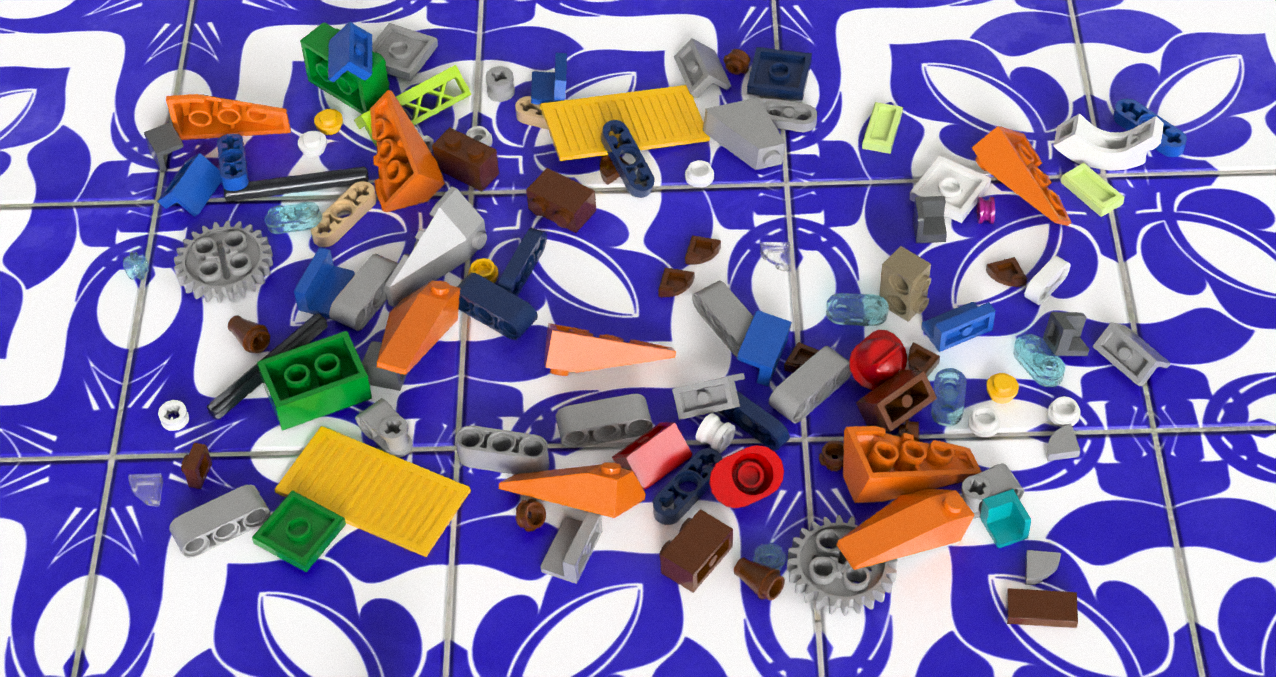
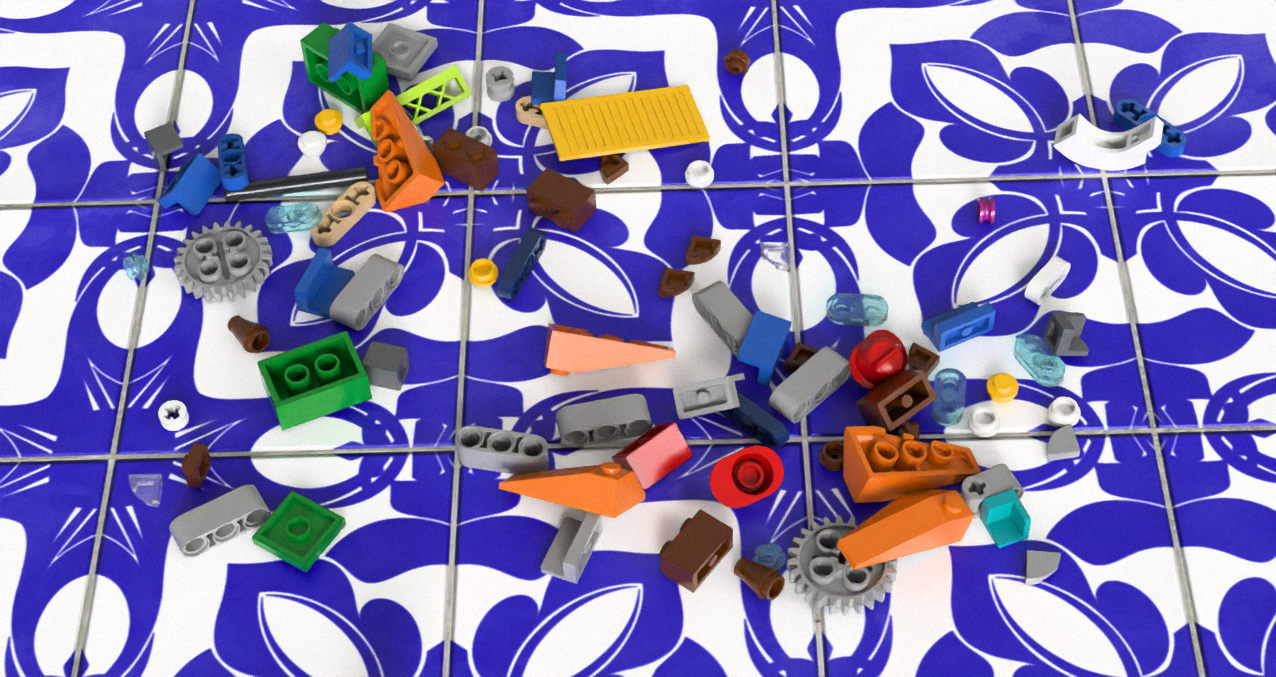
(212, 117): orange wedge -> none
(251, 379): black axle -> none
(375, 490): yellow window -> none
(385, 428): light grey piece -> none
(418, 325): orange wedge -> none
(444, 245): light grey wedge -> none
(495, 306): dark blue beam -> none
(536, 517): reddish brown plate -> none
(627, 171): dark blue beam -> none
(685, 500): dark blue beam -> none
(700, 67): light grey panel -> none
(715, 433): white wheel -> none
(746, 132): light grey slope -> none
(779, 73): dark blue plate -> none
(791, 115): light grey plate -> none
(882, 127): yellowish green tile -> none
(905, 283): dark tan brick -> none
(929, 219): dark grey panel -> none
(954, 182): white plate -> none
(1007, 272): reddish brown tile -> none
(1015, 163): orange wedge -> none
(1042, 608): reddish brown tile -> none
(1092, 189): yellowish green tile -> none
(1129, 353): light grey panel -> none

